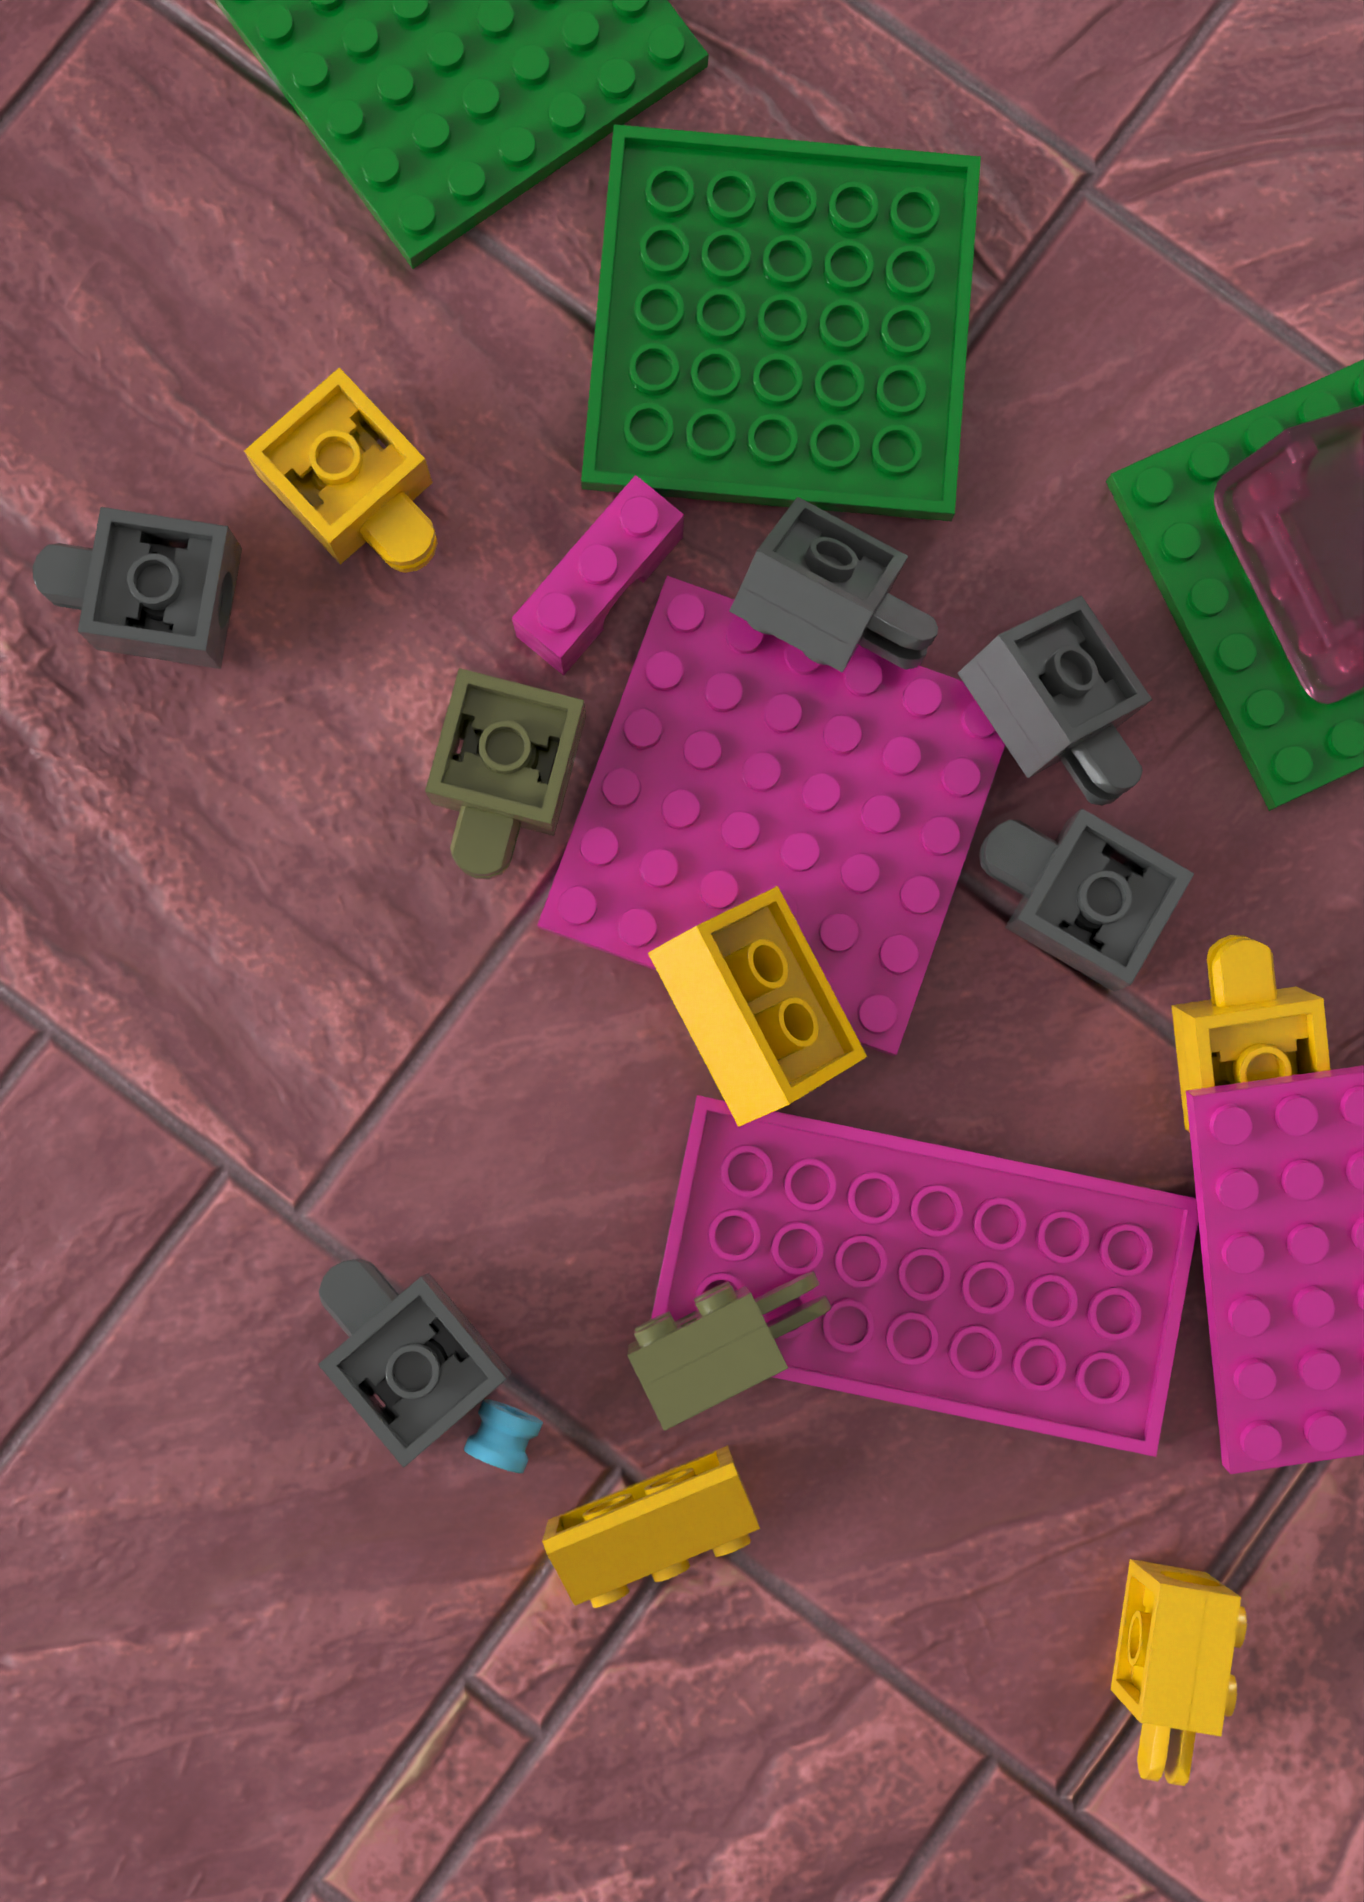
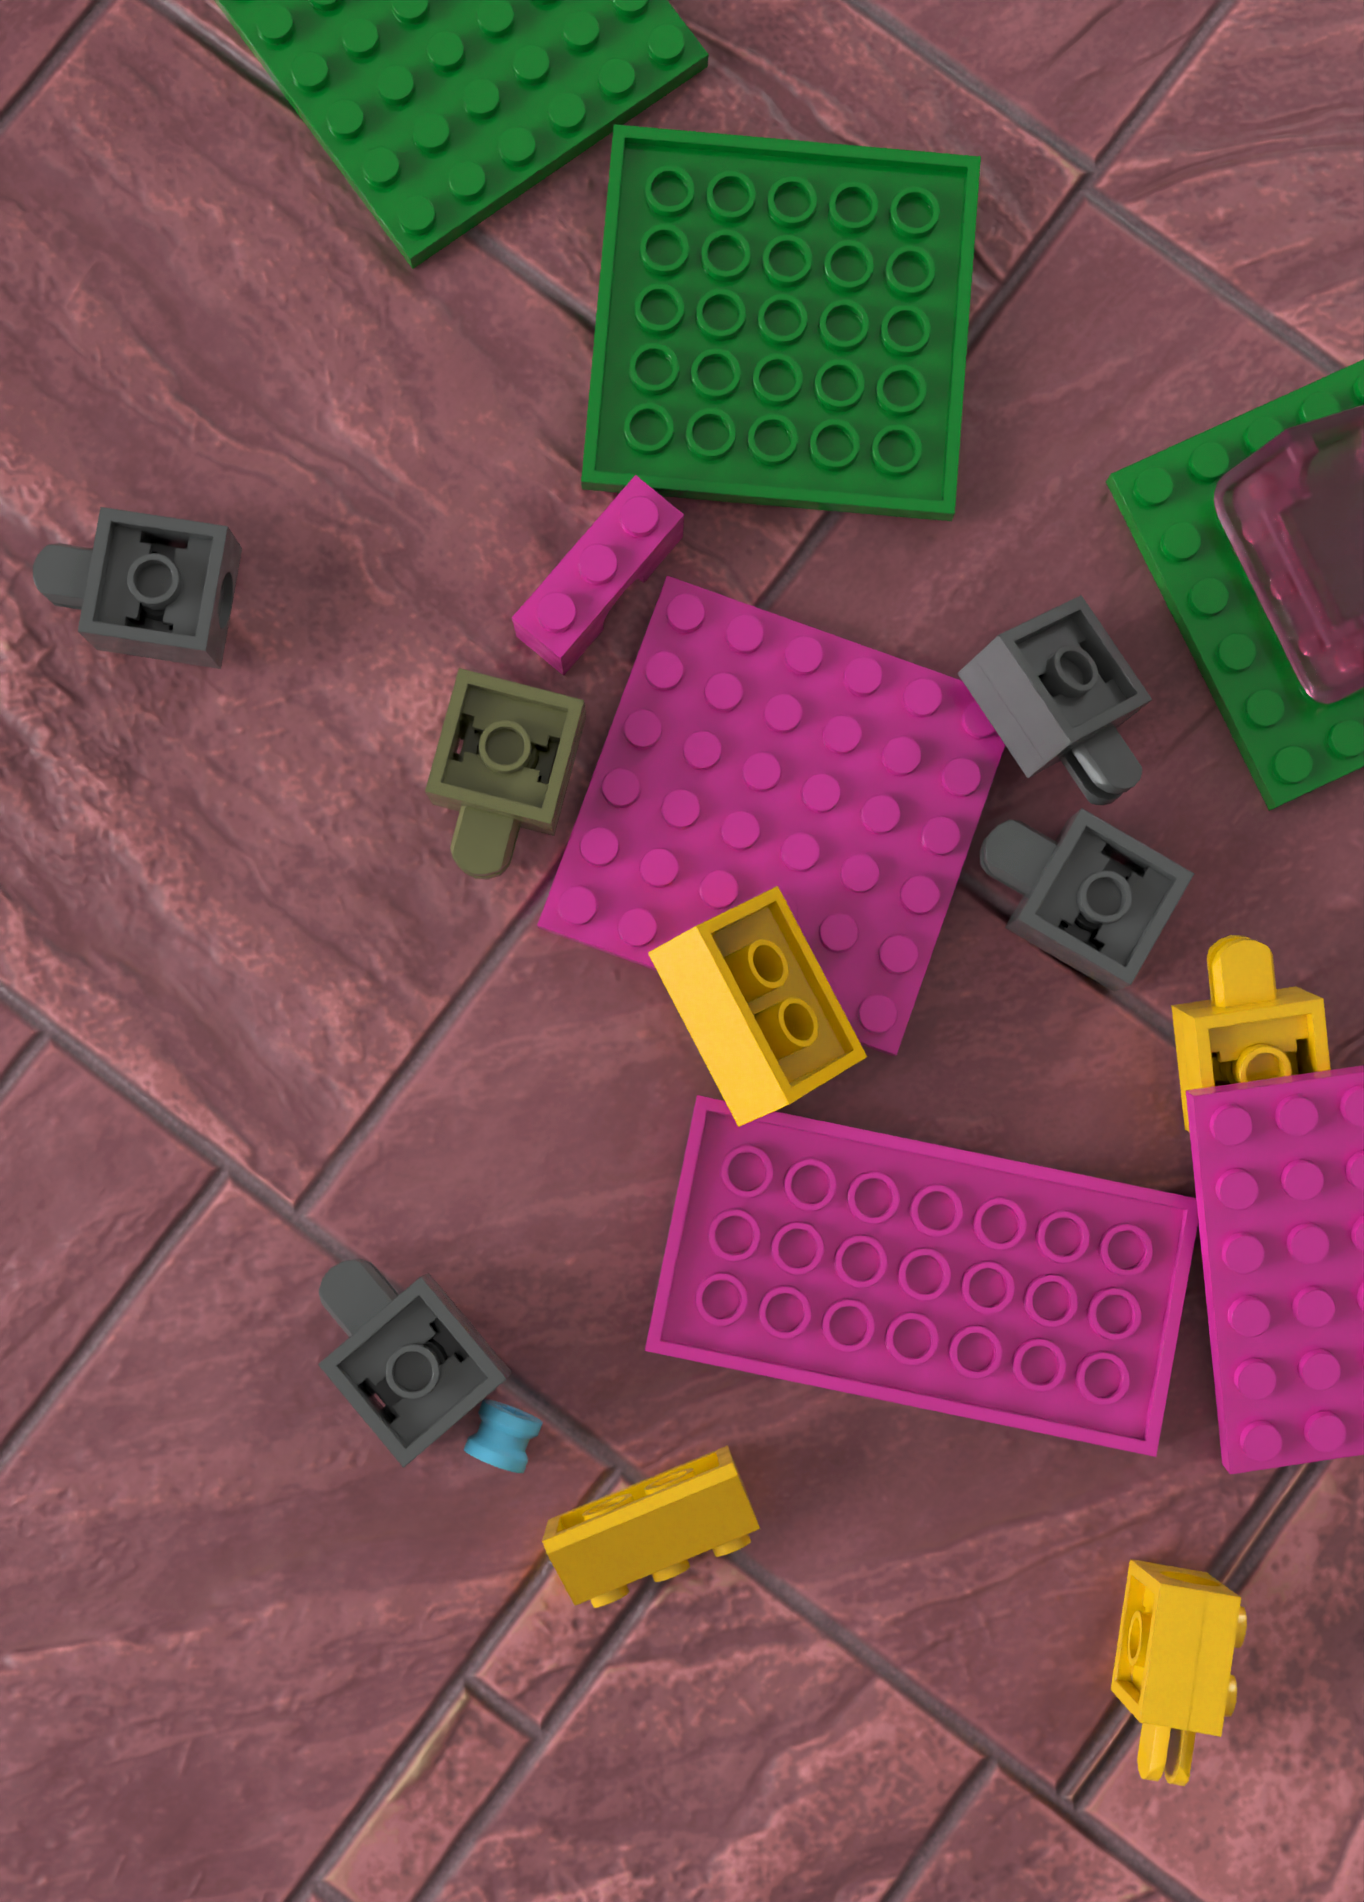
(340, 479): yellow brick -> none
(717, 1348): olive brick -> none
(830, 591): dark grey brick -> none

